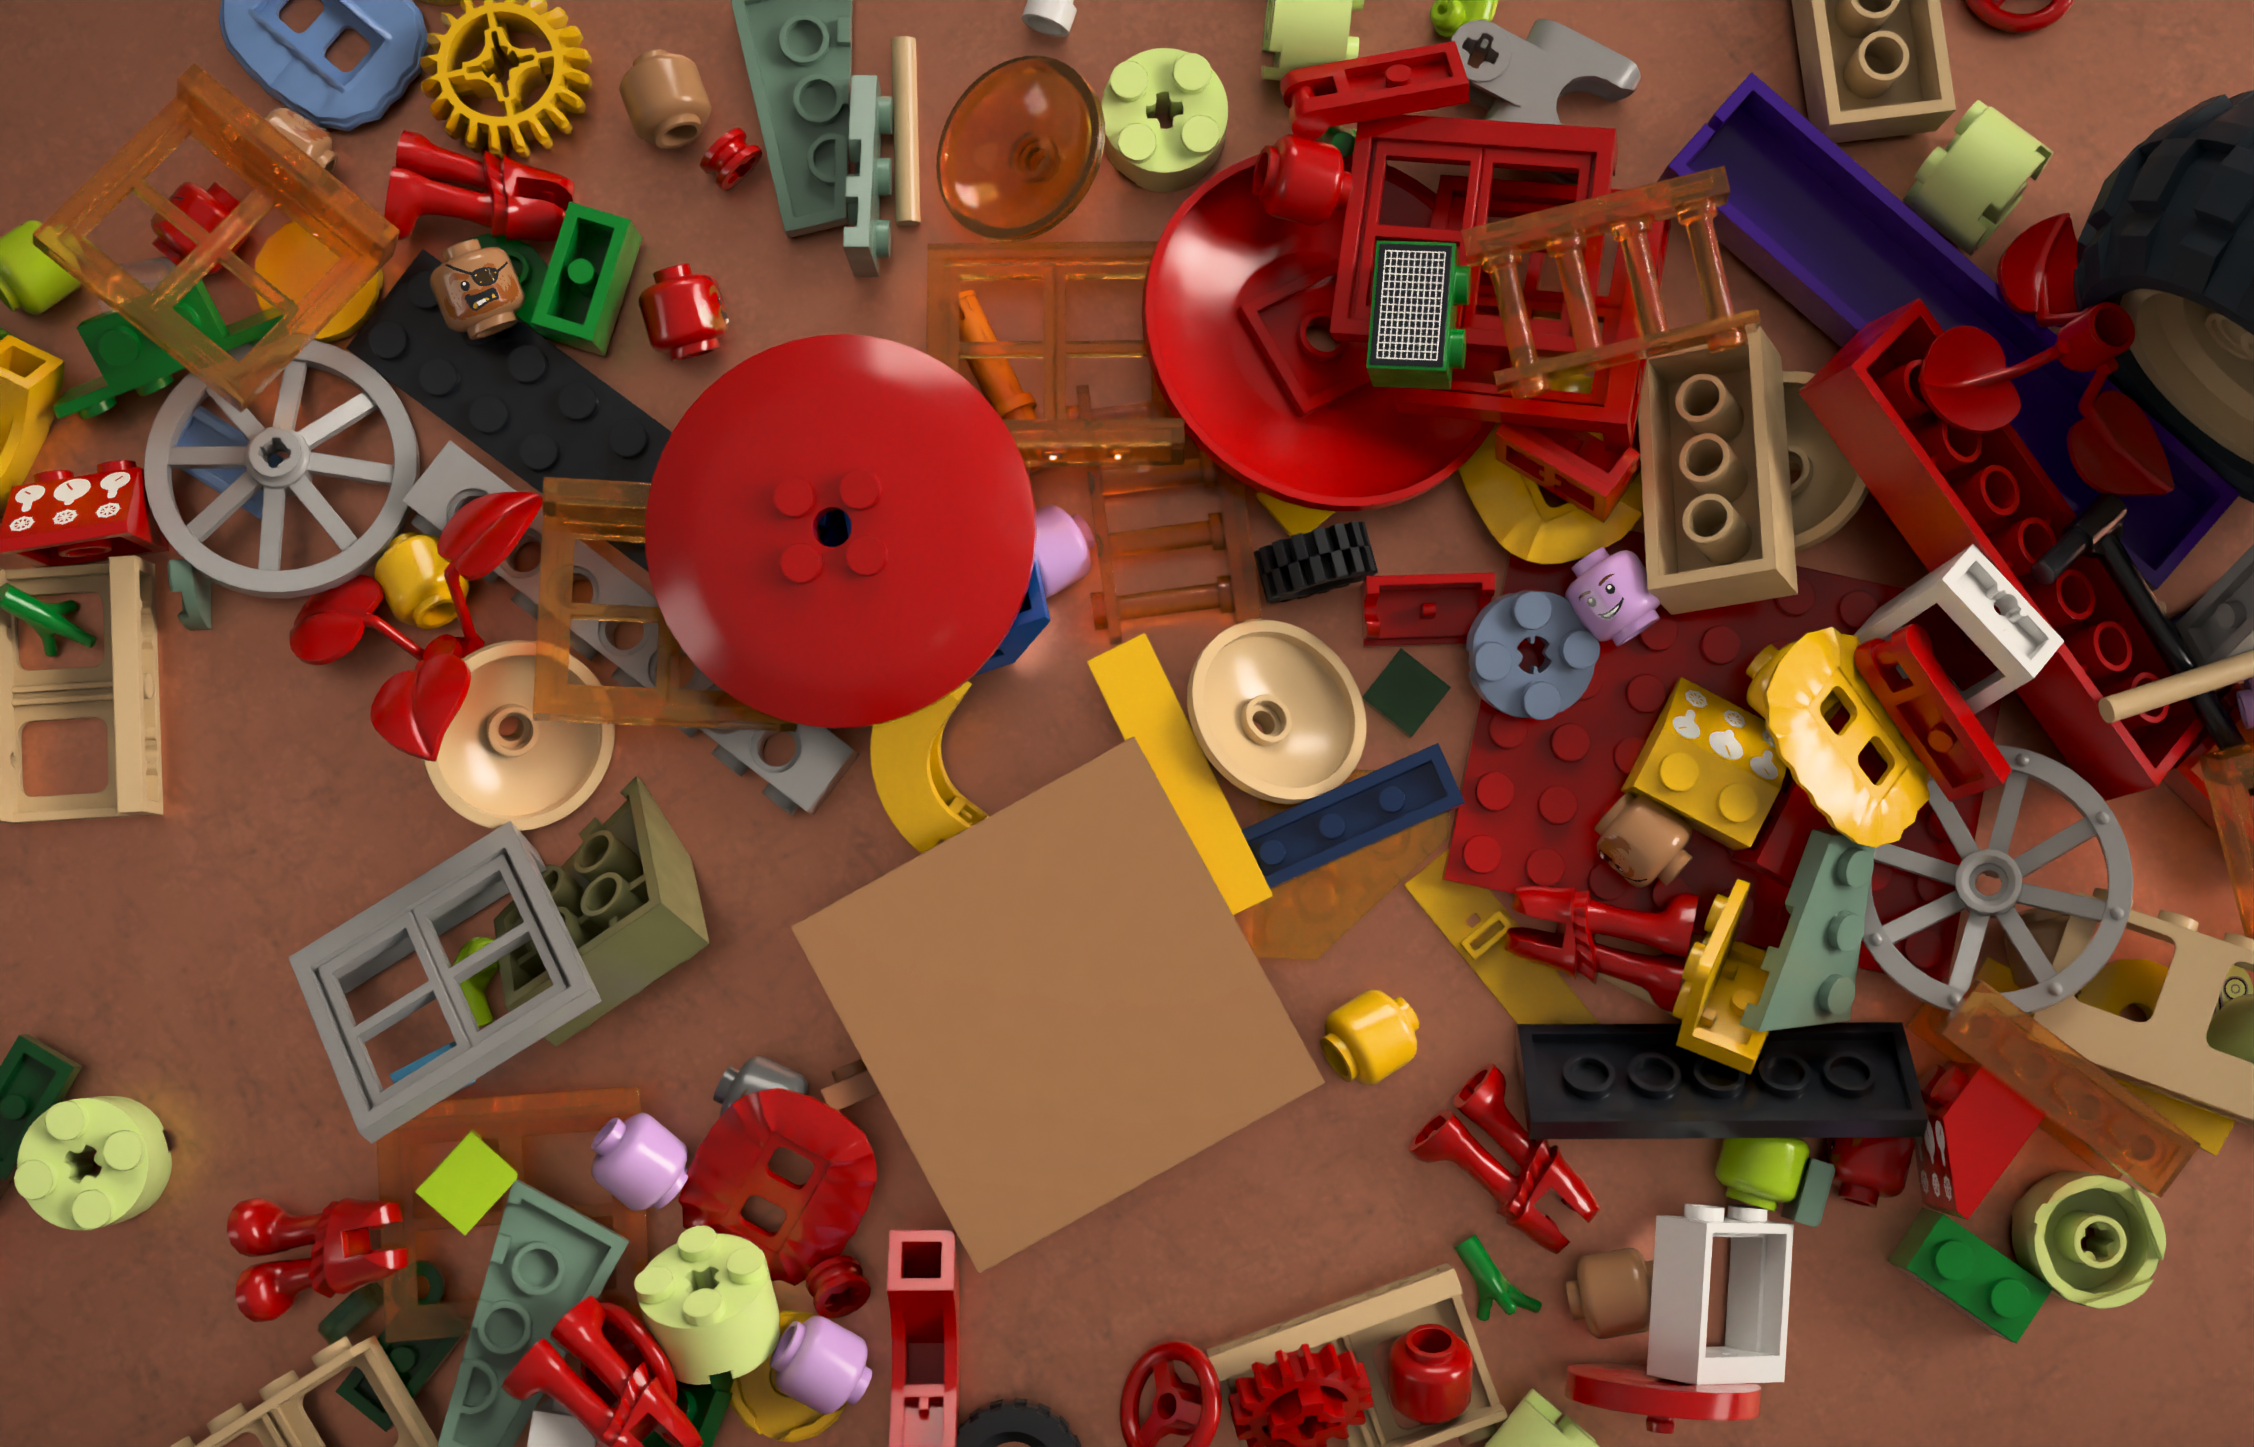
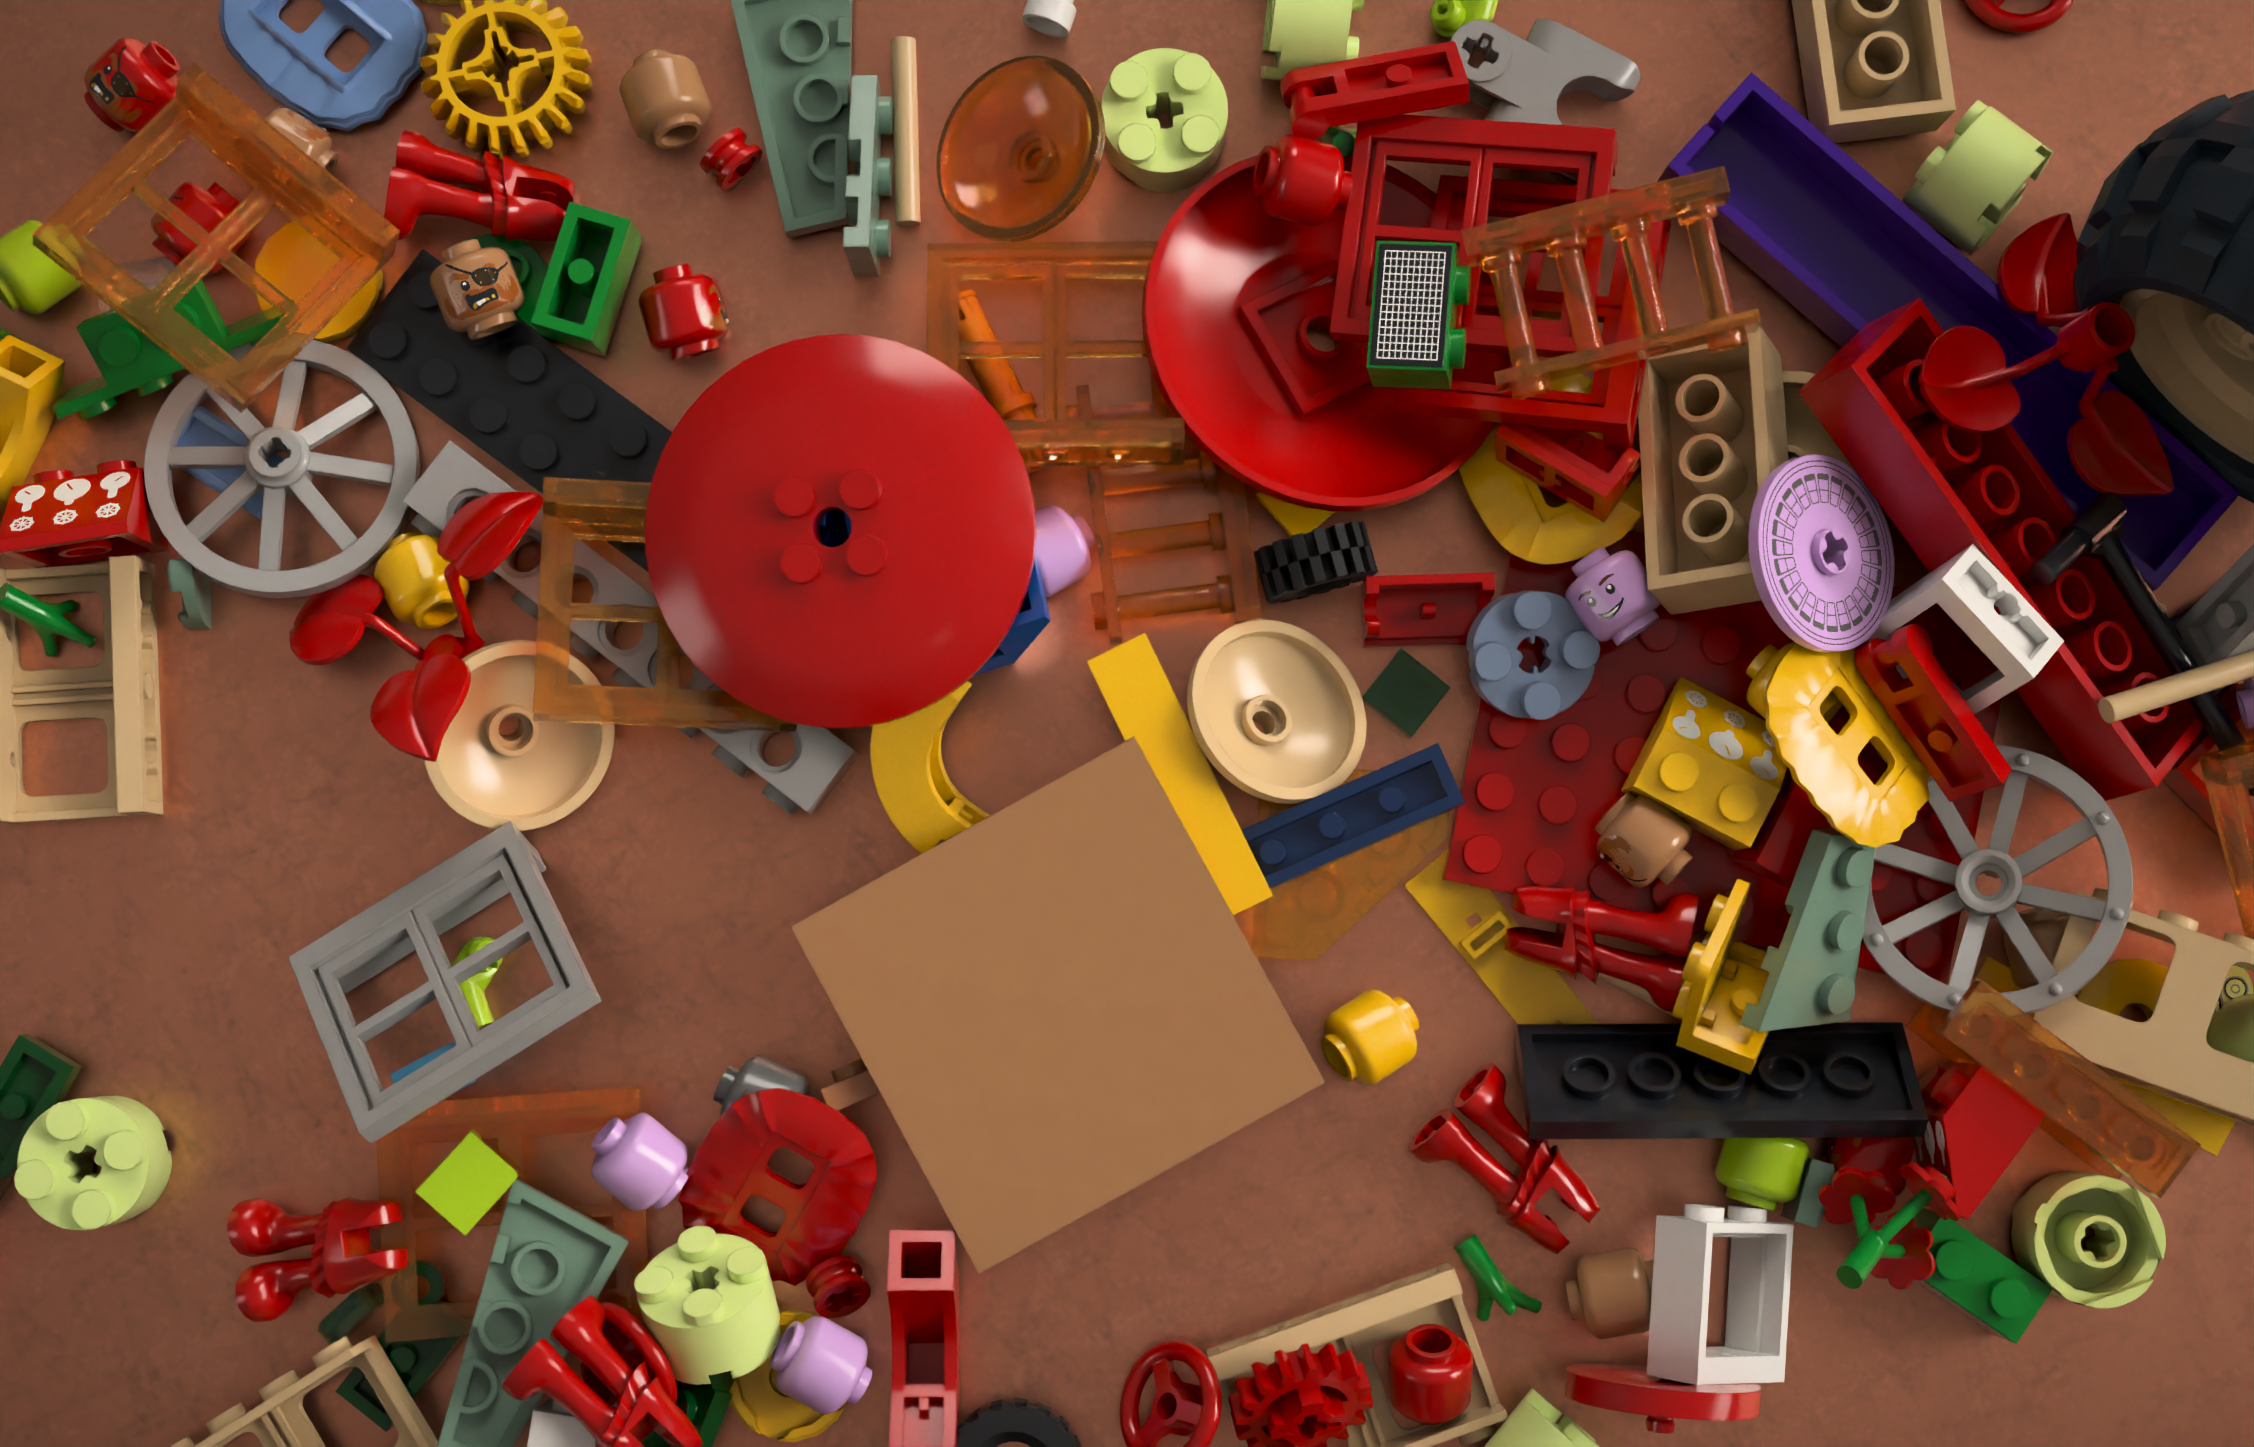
(131, 83): none -> red head
(626, 905): olive wedge -> none
(1815, 597): none -> lavender piece
(1898, 1247): none -> red plant

